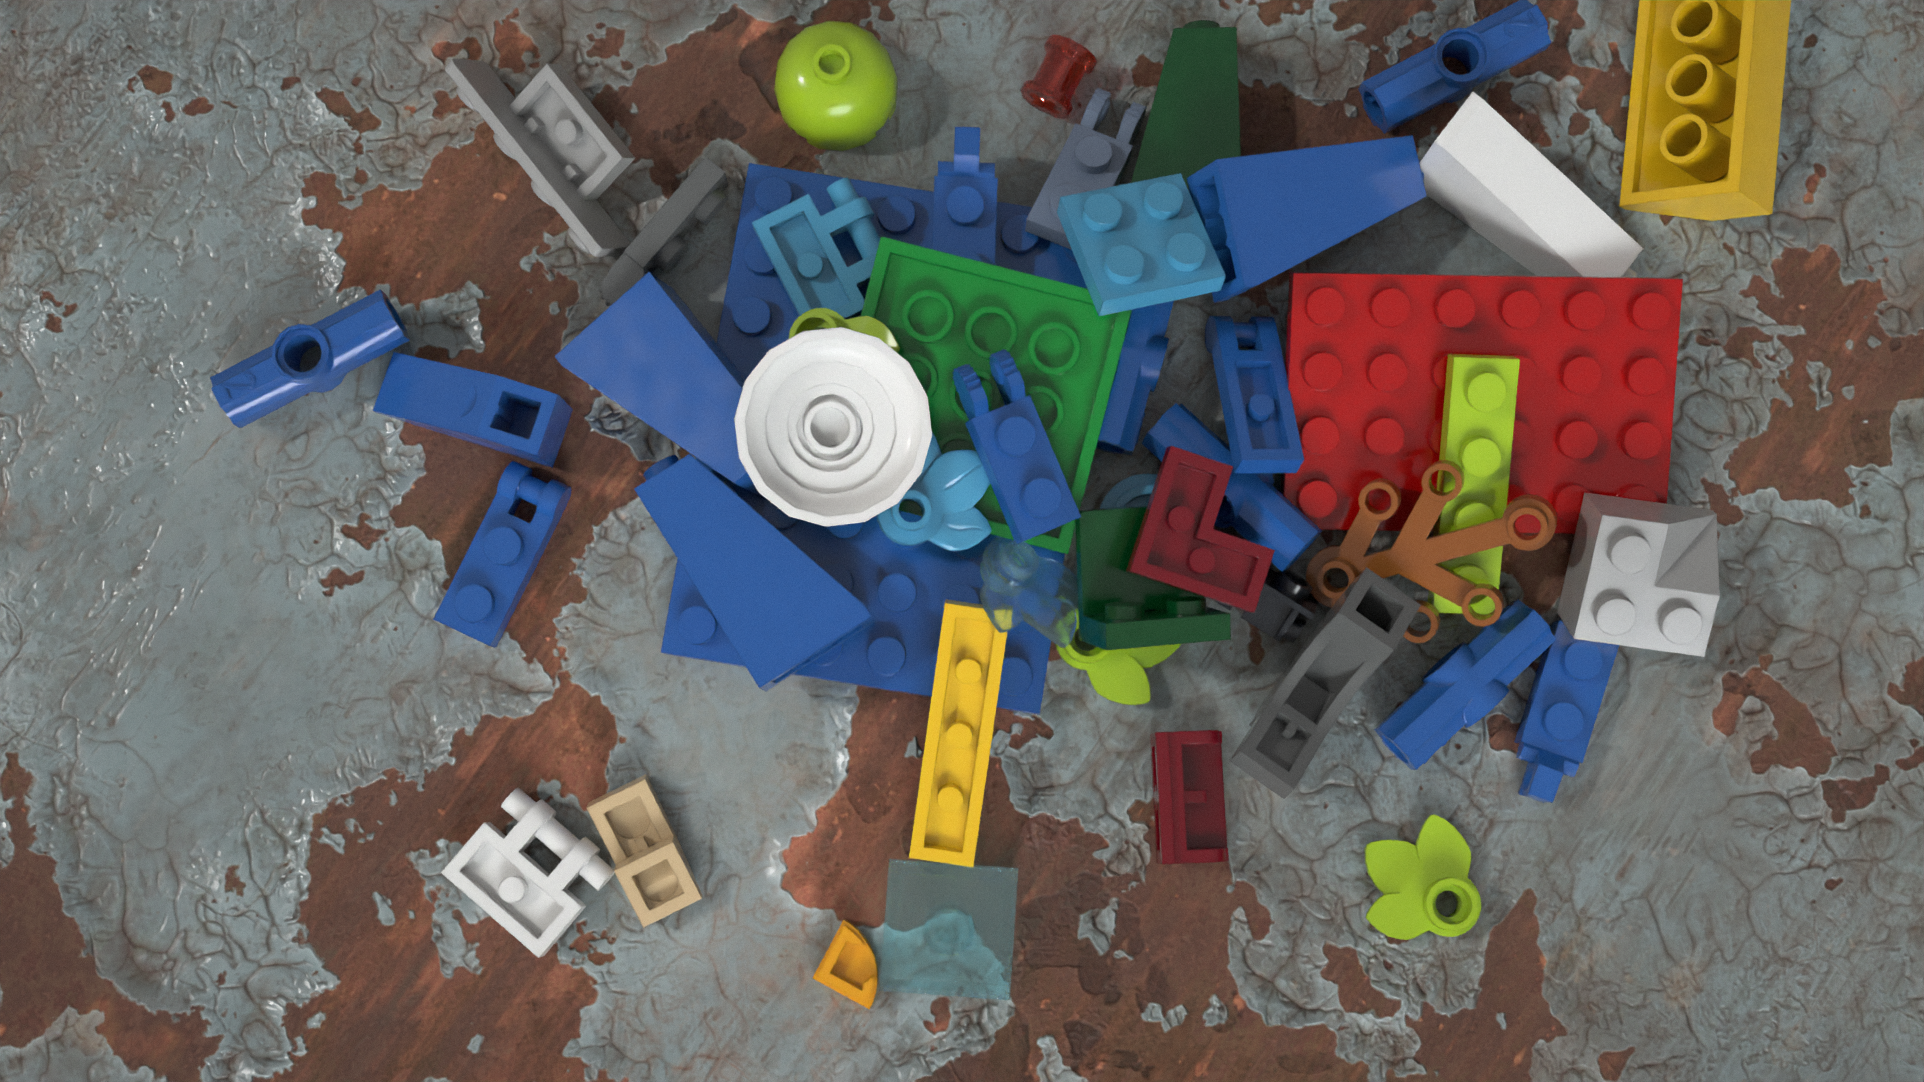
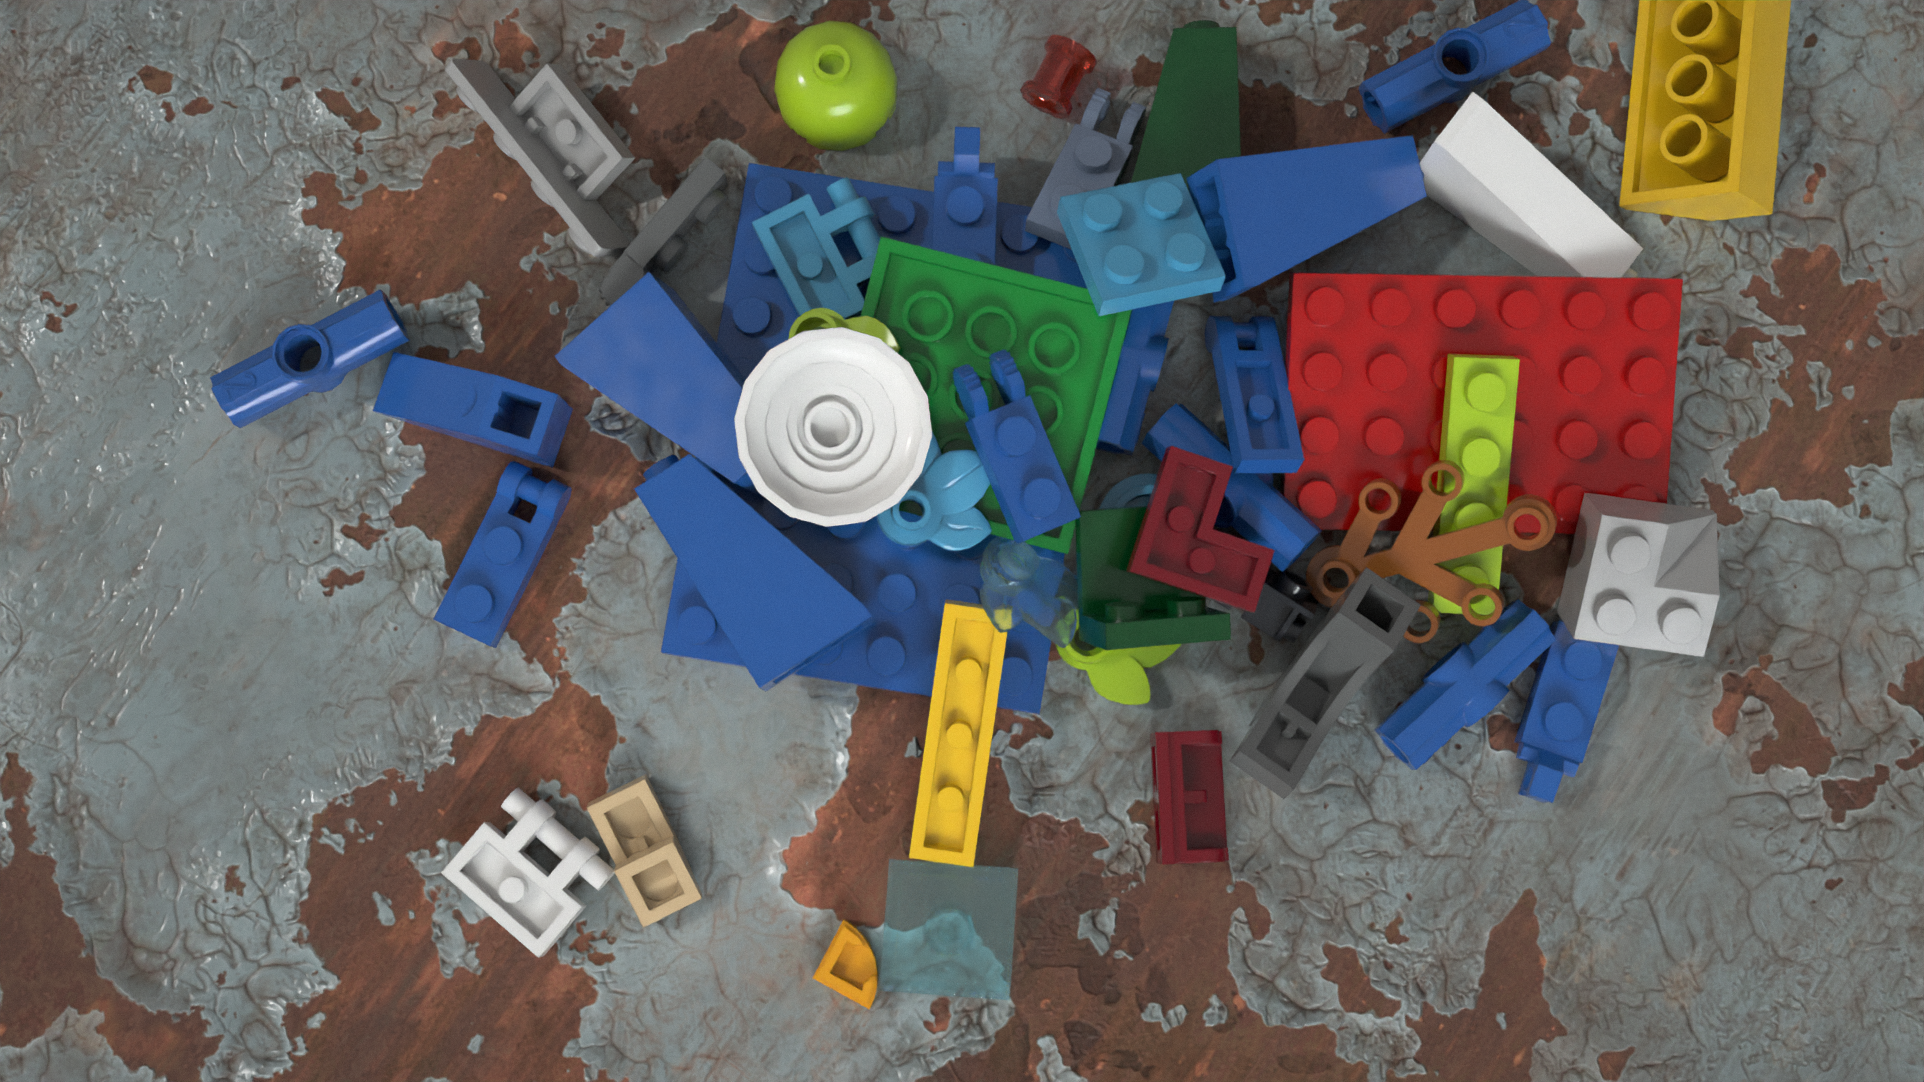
(1414, 878): lime plate -> none

